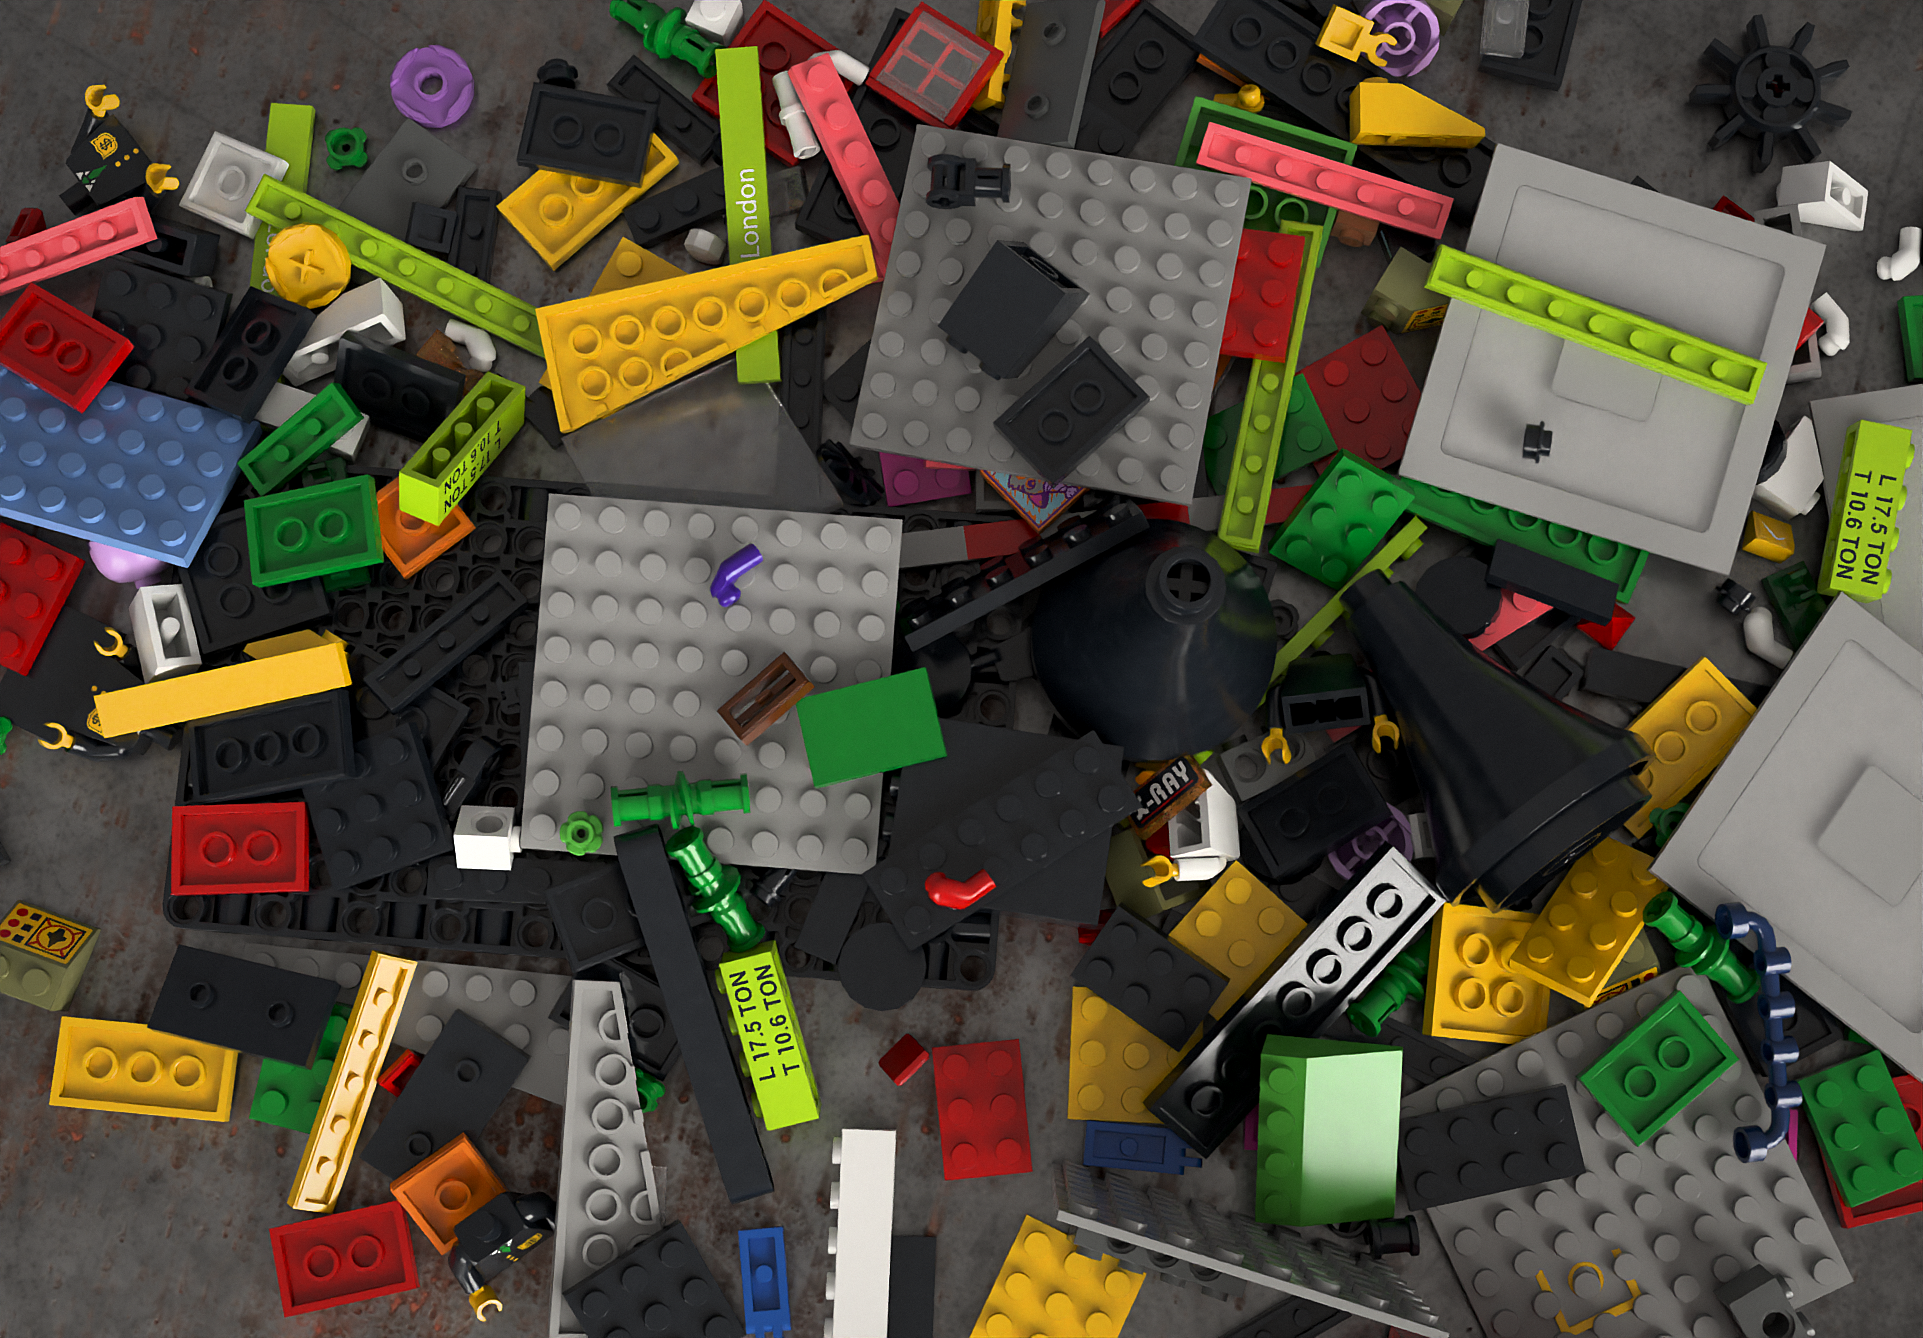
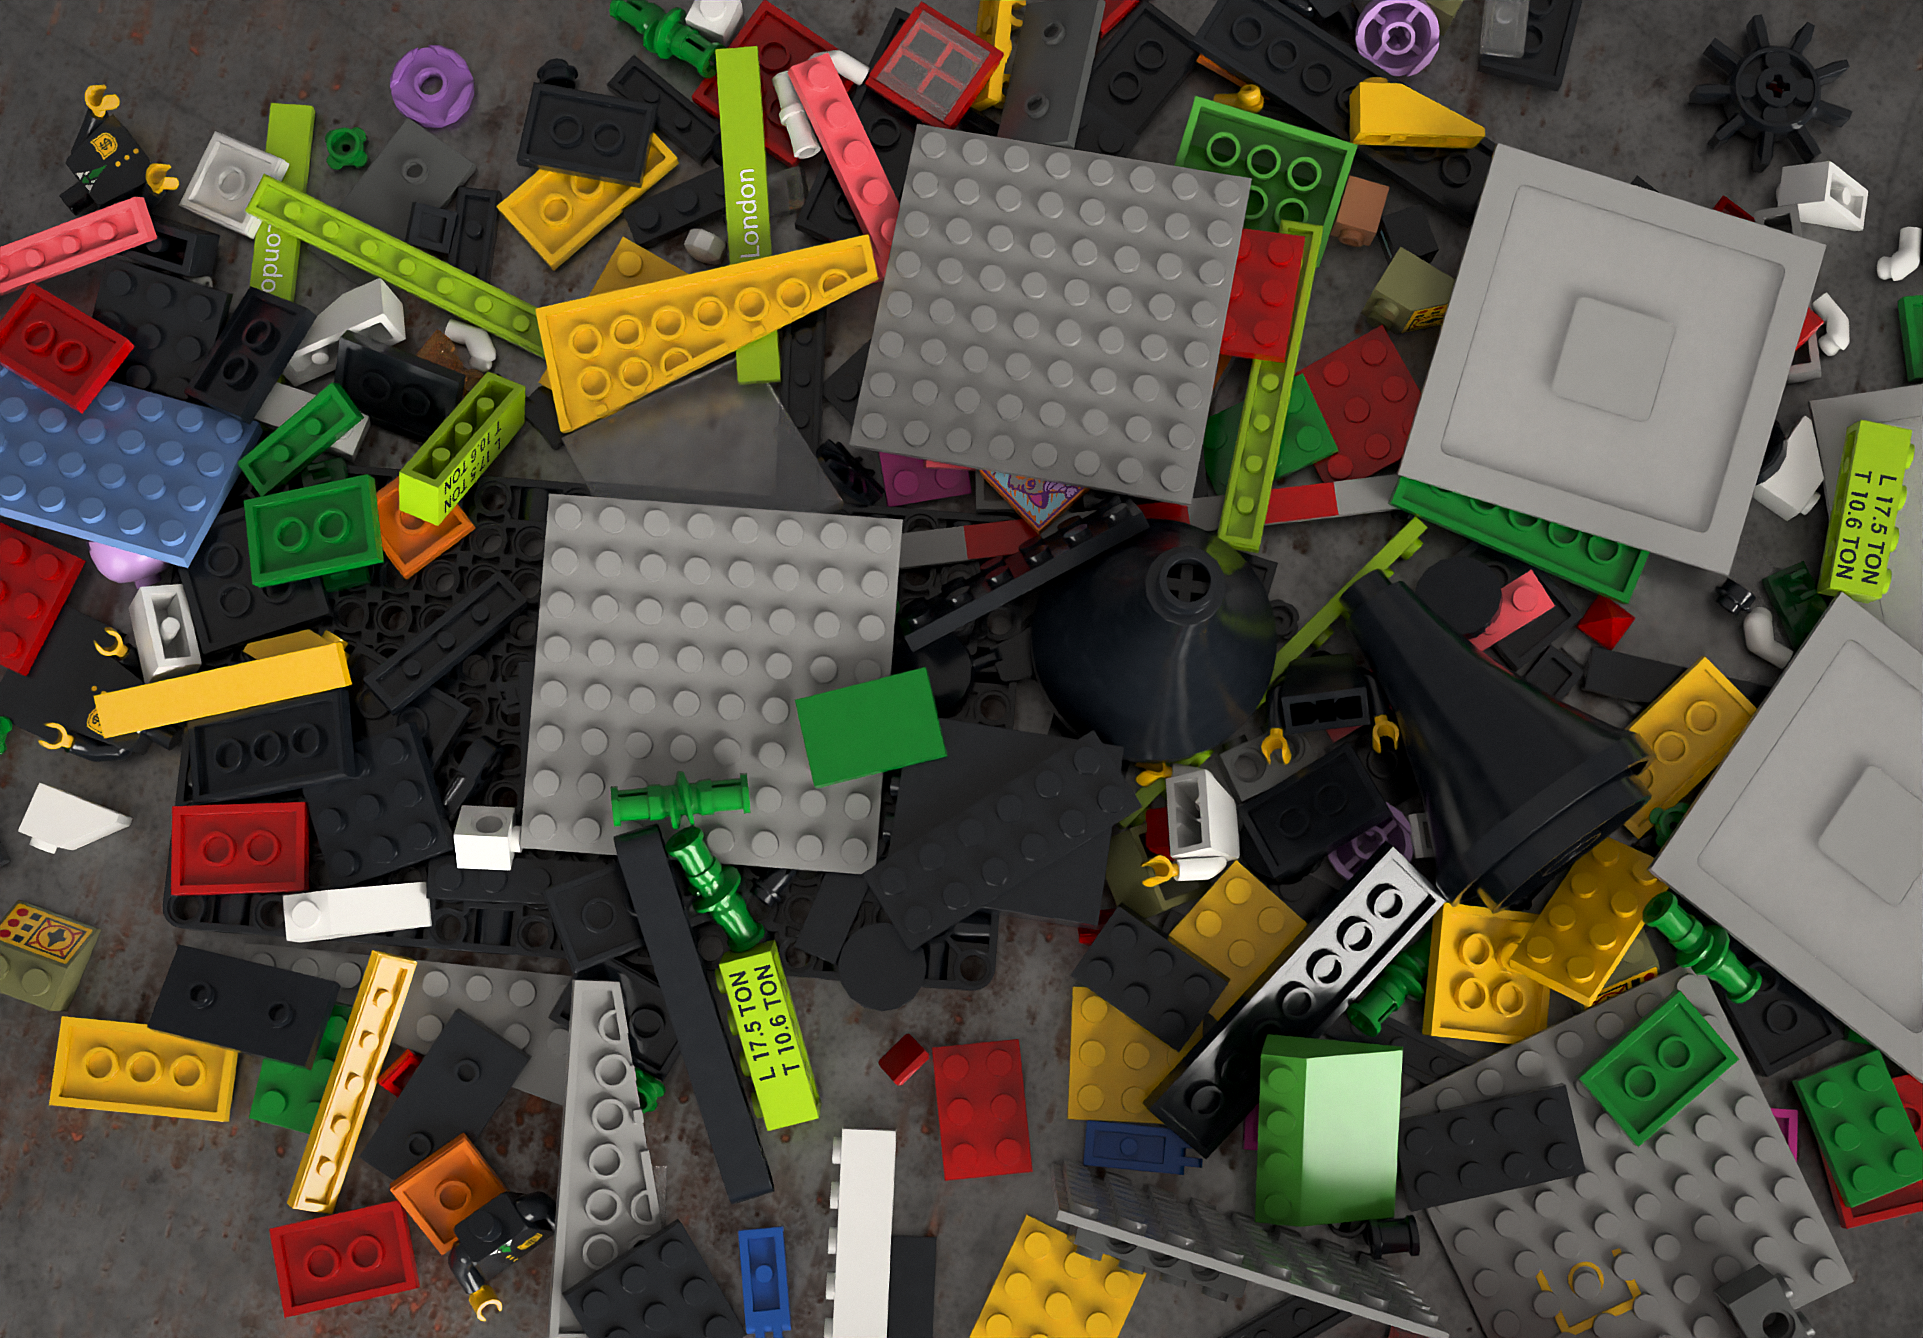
(27, 223): red slope -> none
(67, 820): none -> white slope
(308, 265): yellow tile -> none
(356, 911): none -> white slope
(592, 839): bright green plate -> none
(730, 570): dark purple arm -> none
(770, 703): reddish brown tile -> none
(955, 893): red arm -> none
(965, 182): black connector -> none
(1011, 309): black slope -> none
(1071, 412): black plate -> none
(1167, 794): tile -> none
(1325, 181): coral plate -> none
(1341, 519): green plate -> none
(1349, 35): yellow plate -> none
(1536, 442): black plate -> none
(1551, 582): black tile -> none
(1595, 325): lime tile -> none
(1768, 538): yellow slope -> none
(1776, 1049): dark blue bar -> none

